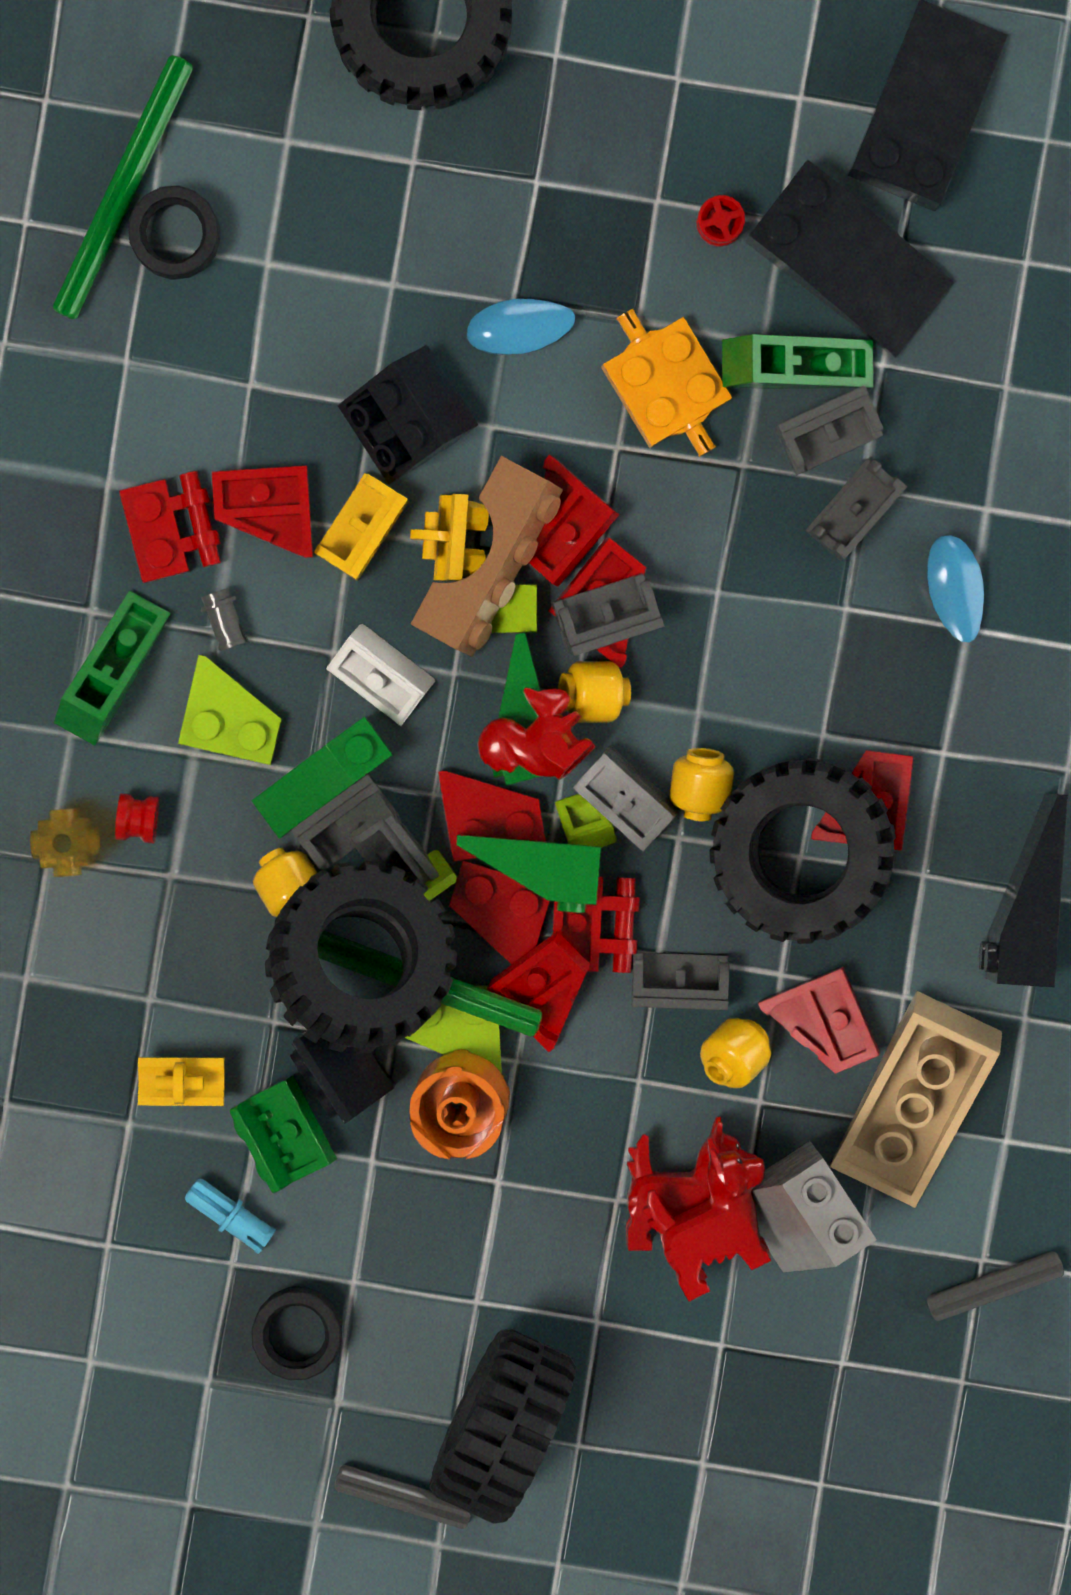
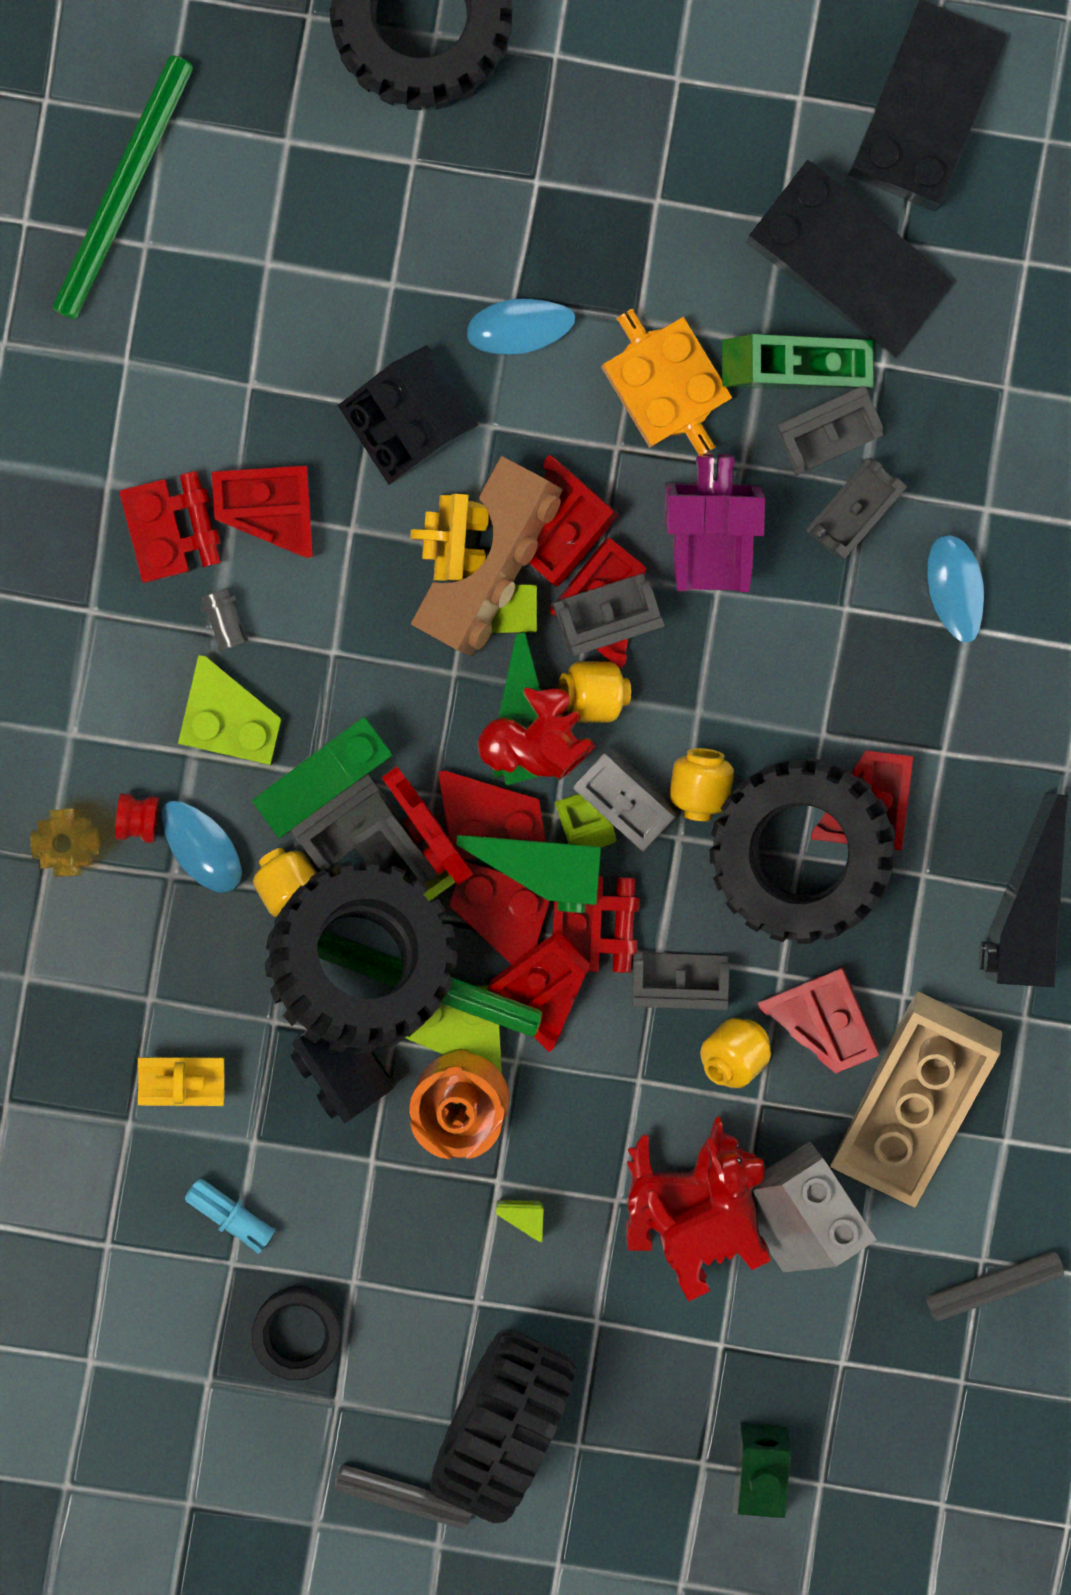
(111, 668): green slope -> none
(174, 196): black tyre -> none
(201, 847): none -> dark azure arm
(282, 1134): green bracket -> none
(361, 526): yellow hinge -> none
(380, 674): white slope -> none
(424, 825): none -> red wing
(523, 1215): none -> lime slope
(713, 527): none -> magenta piece
(725, 209): red wheel -> none
(762, 1471): none -> dark green torso

